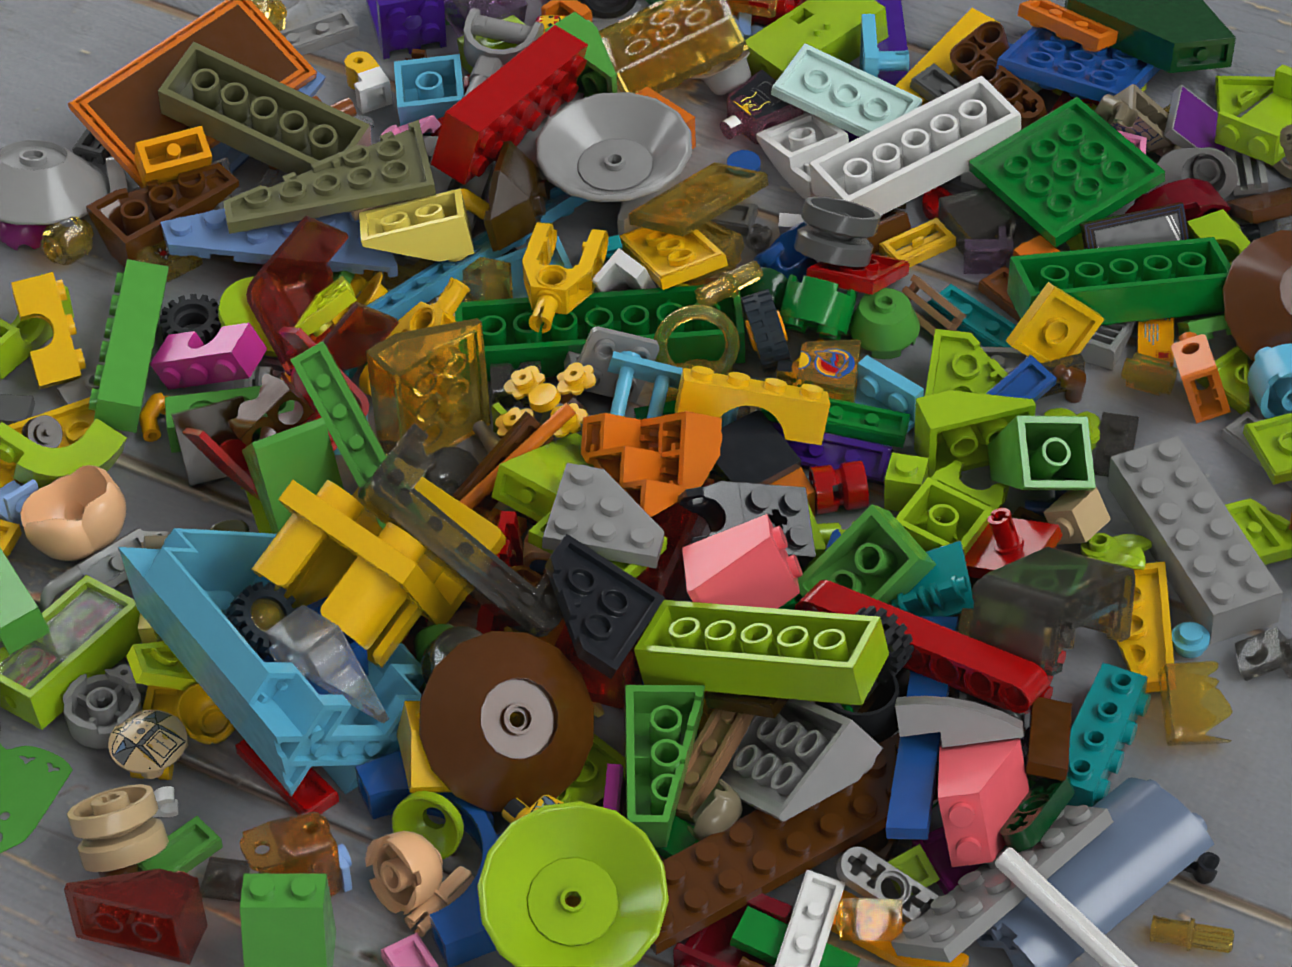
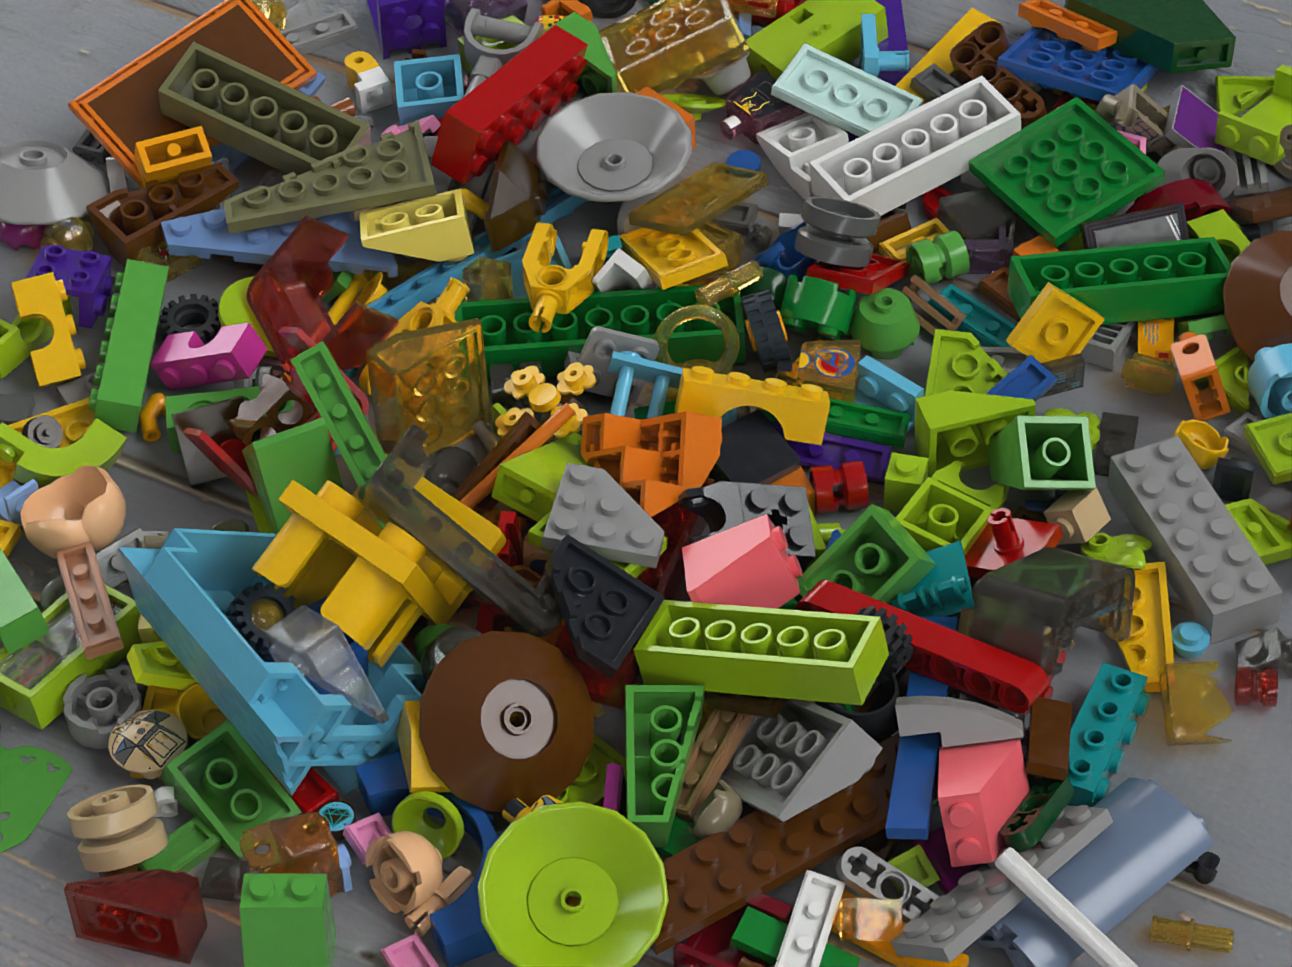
(83, 276): none -> dark purple bracket
(89, 600): none -> nougat tile
(227, 786): none -> bright green slope
(326, 307): neon yellow wing -> none
(339, 815): none -> tile
(363, 832): none -> bright pink tile
(696, 103): none -> lime dish
(942, 257): none -> bright green wheel
(1071, 379): reddish brown arm -> none
(1202, 442): none -> yellow hair
(1233, 479): none -> black tile
(1265, 686): none -> clear red wheel

